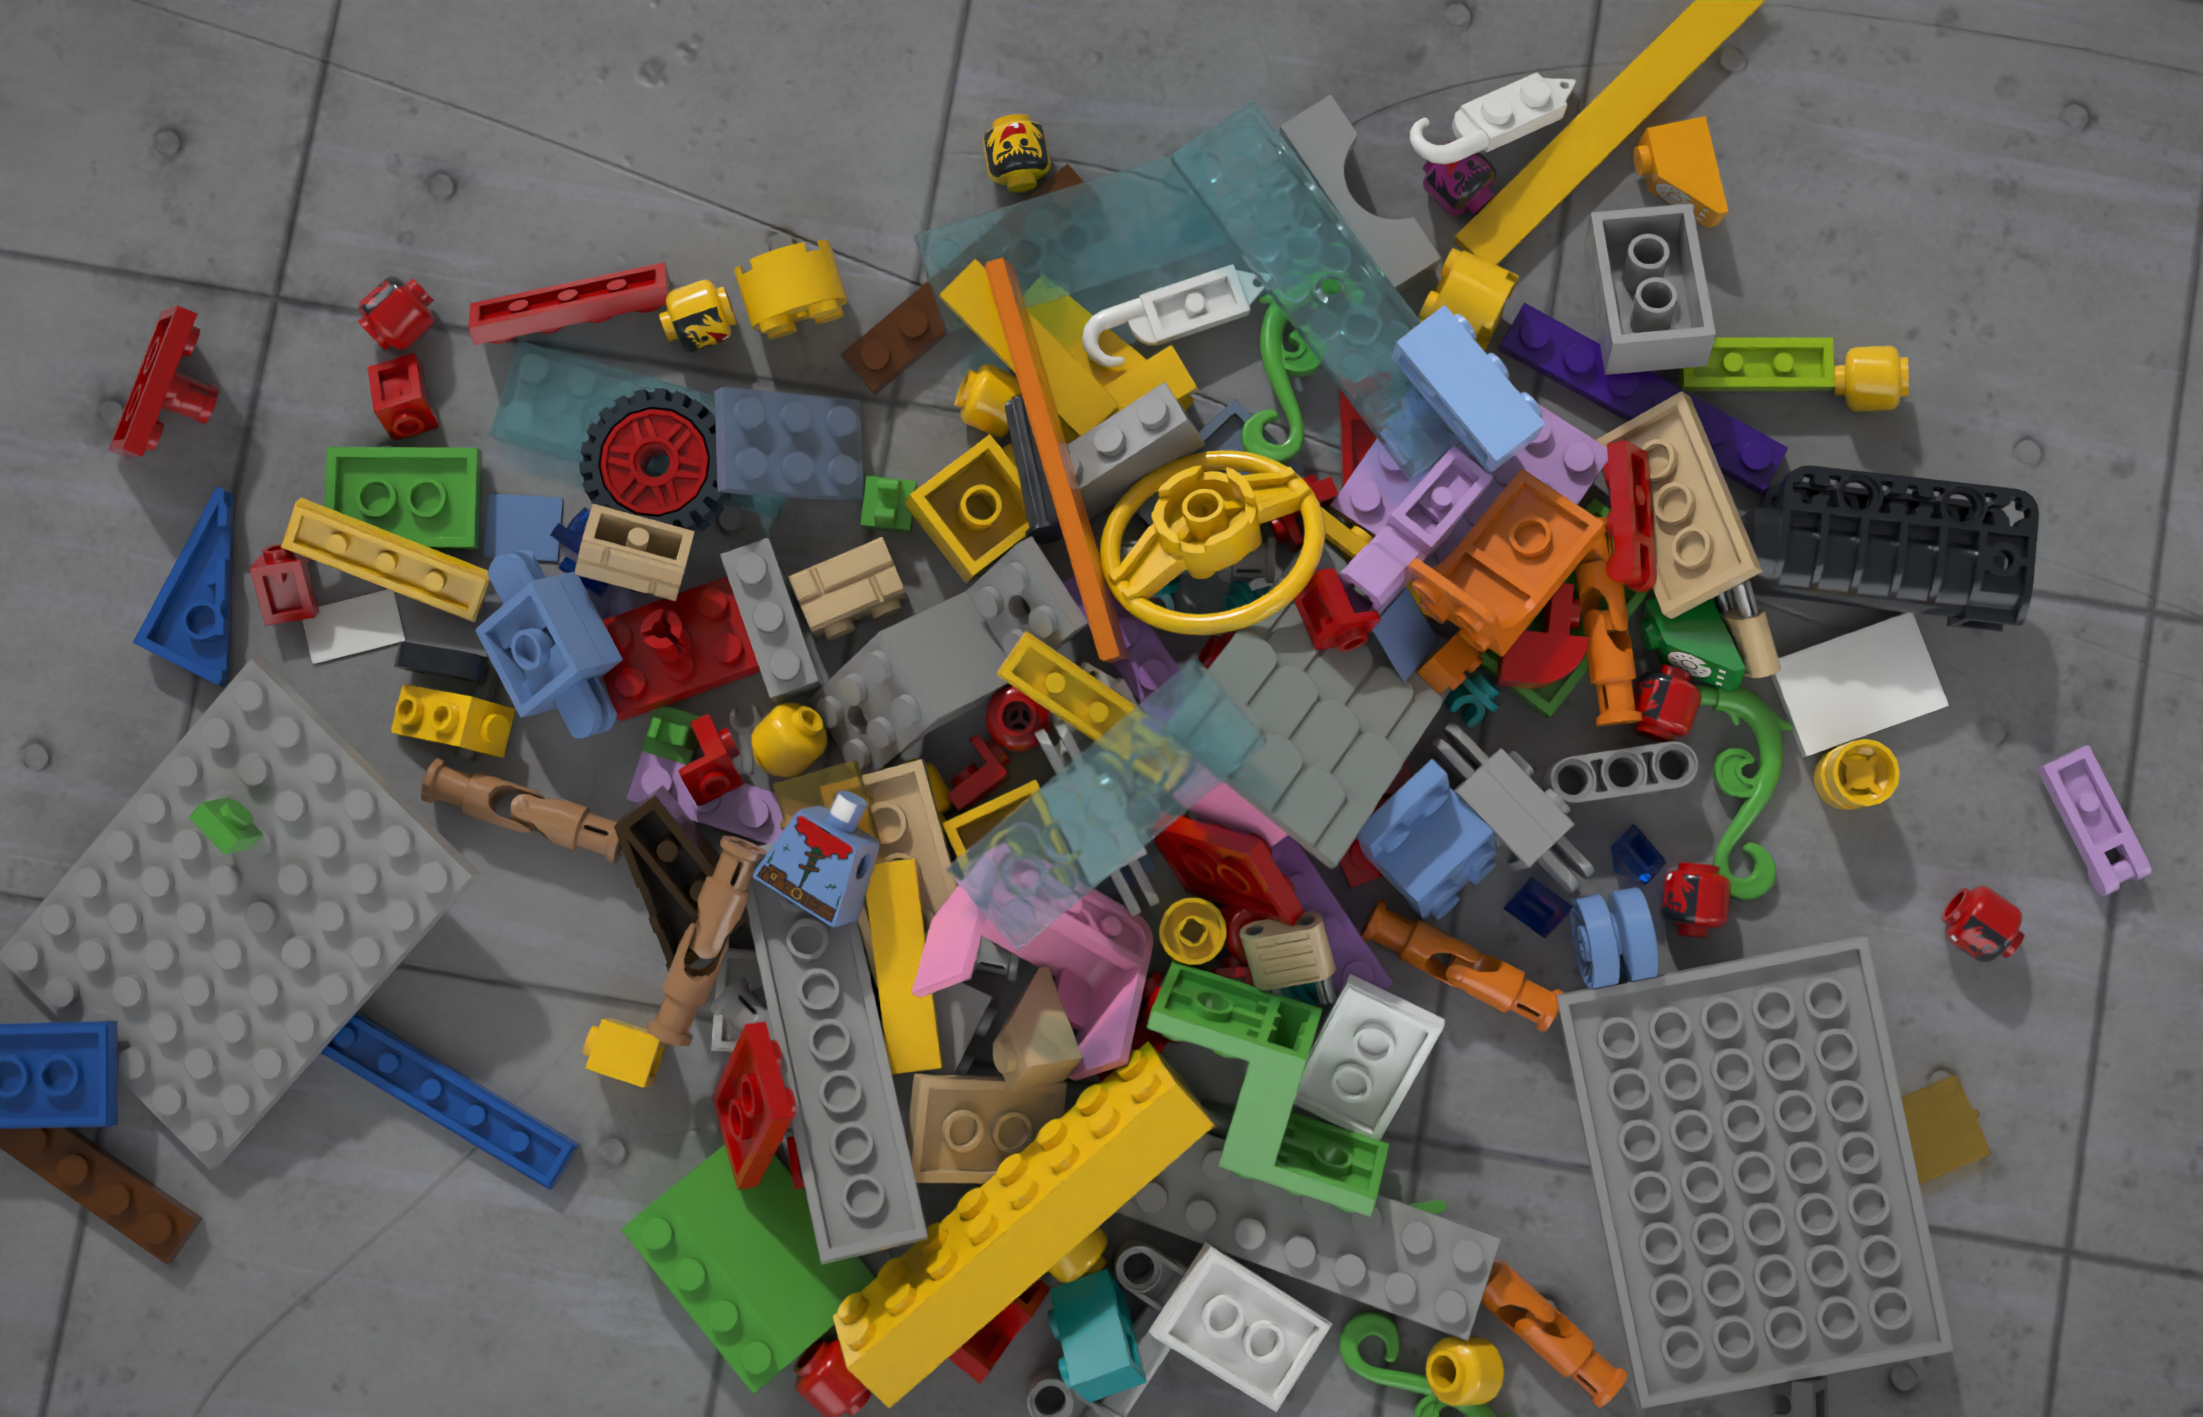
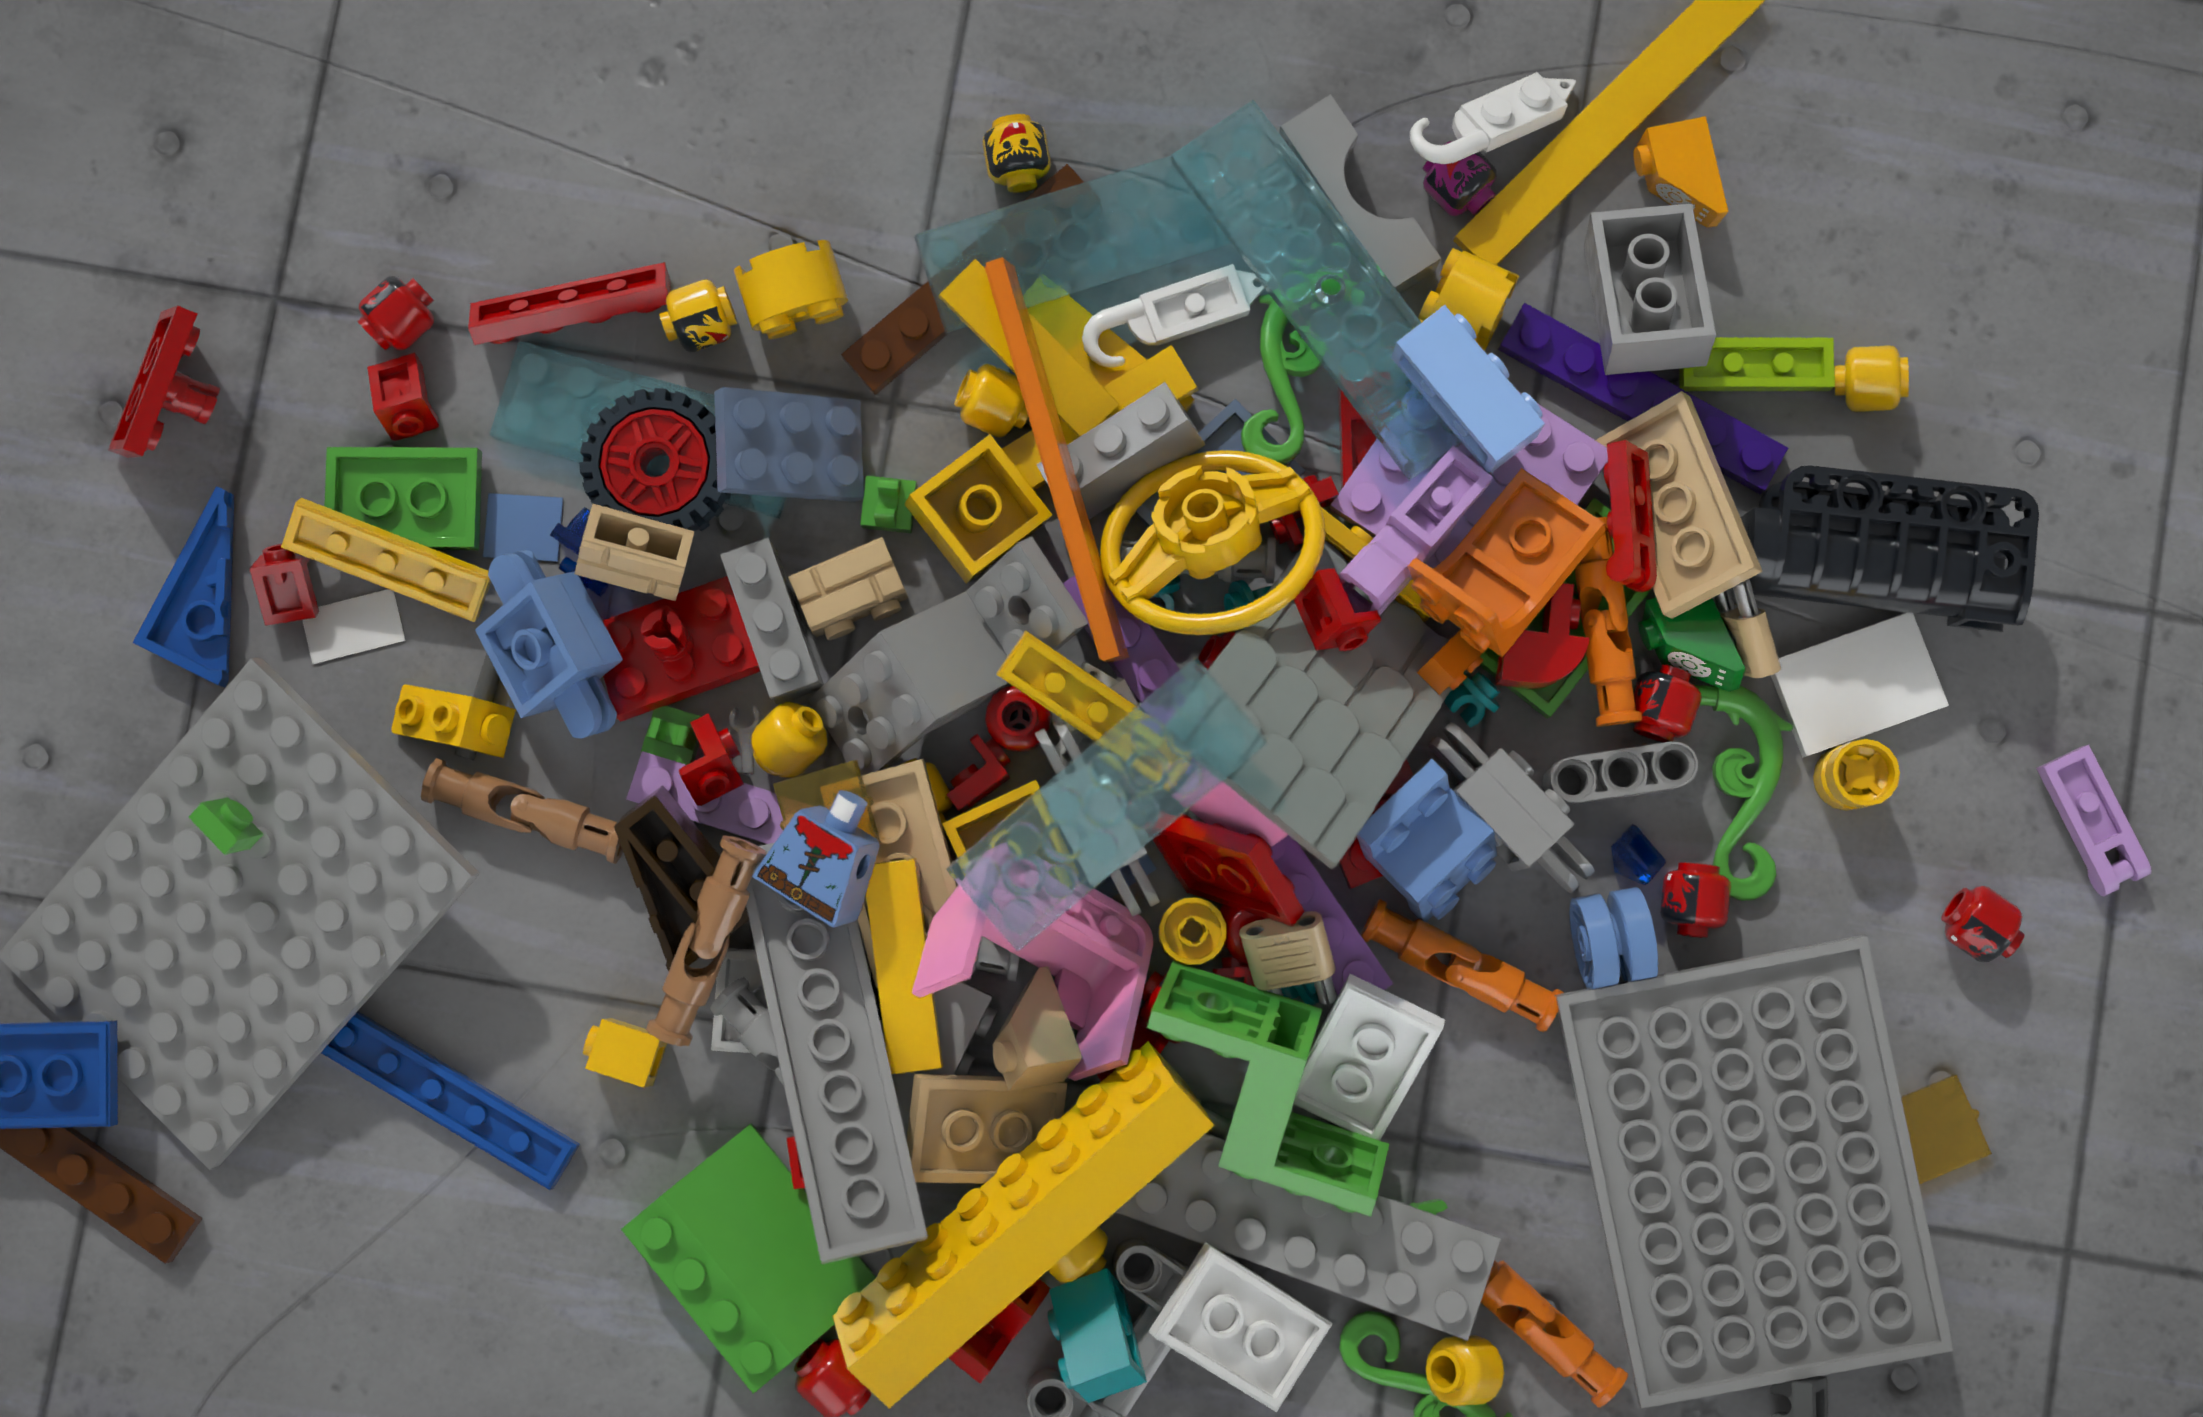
(441, 662): black beam -> none
(753, 1104): red plate -> none
(1037, 498): black axle -> none
(1405, 634): medium blue sticker -> none
(1538, 907): clear blue slope -> none

